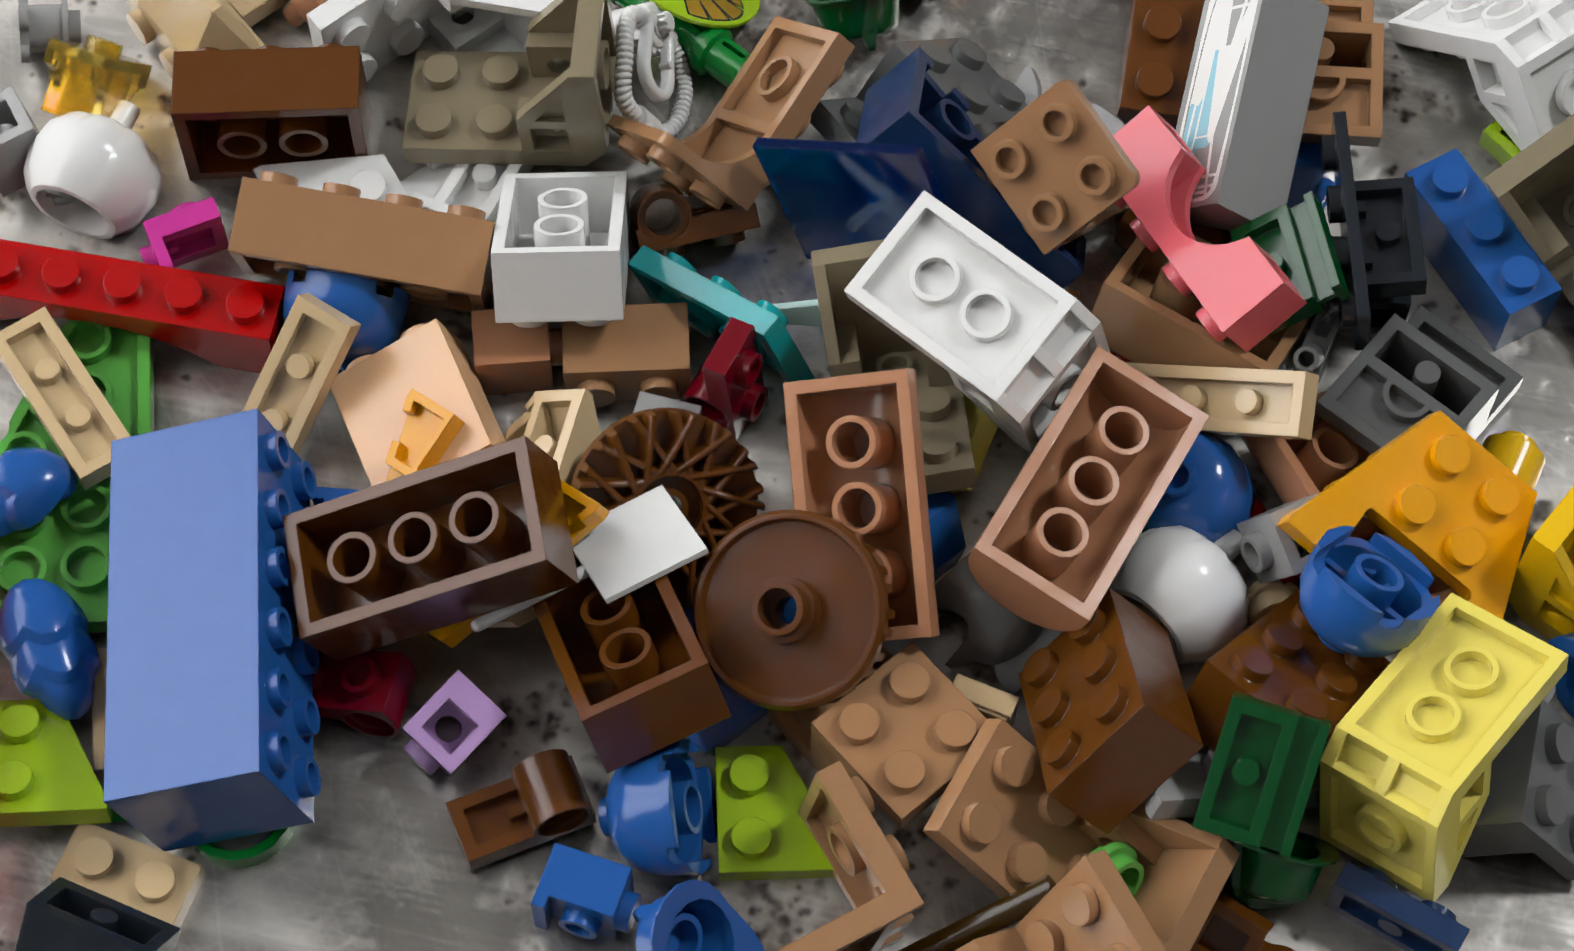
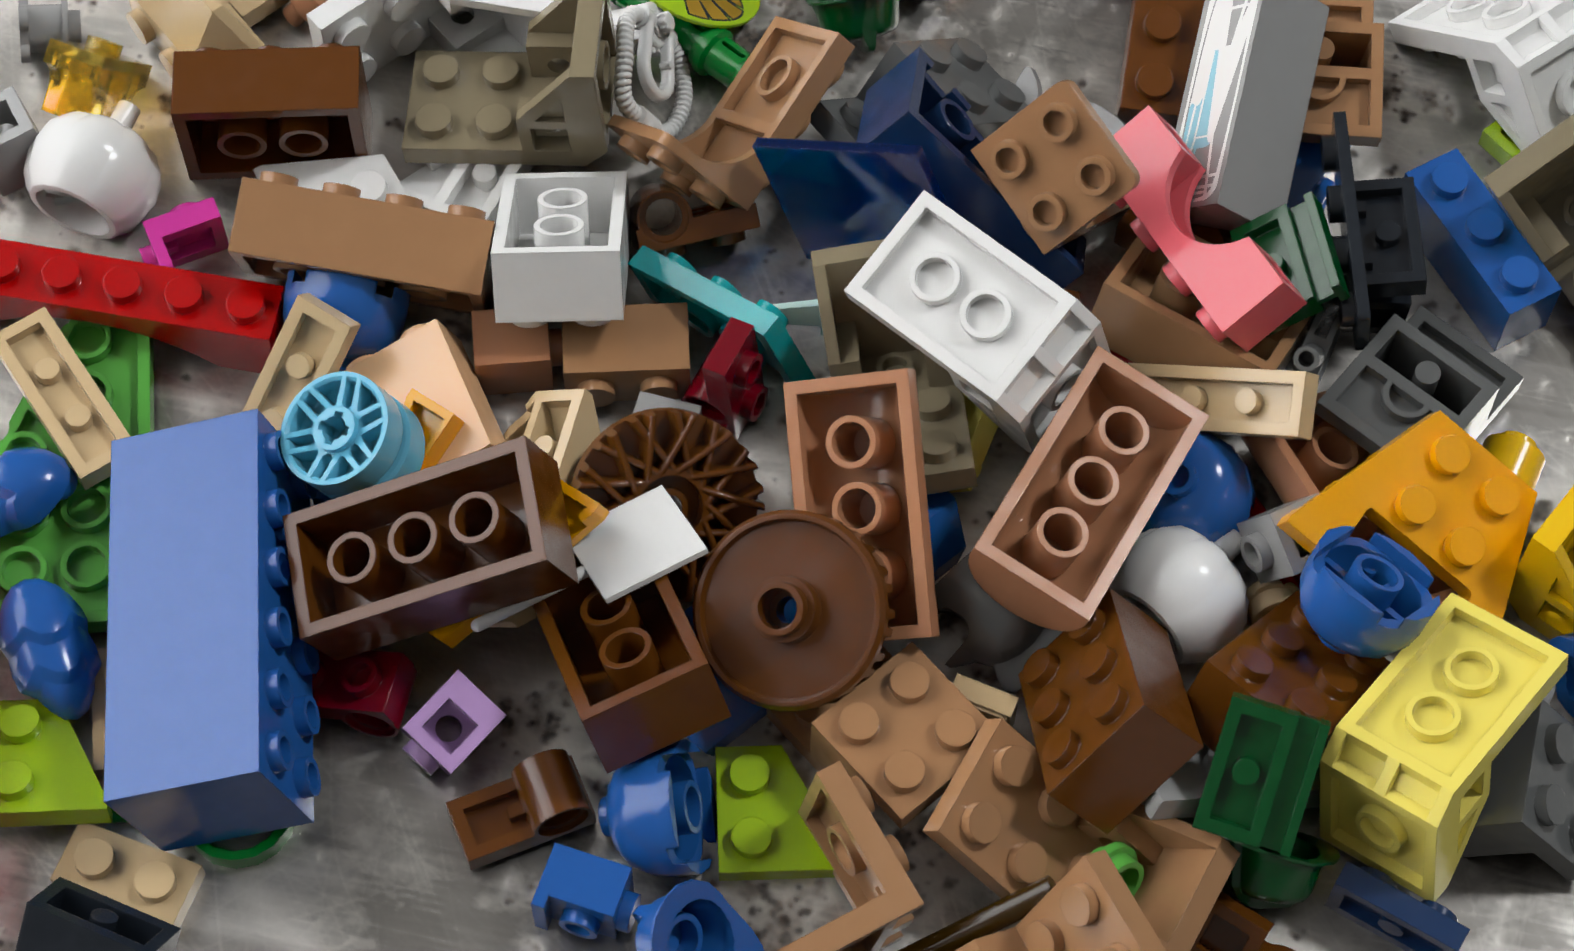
(349, 435): none -> medium azure wheel

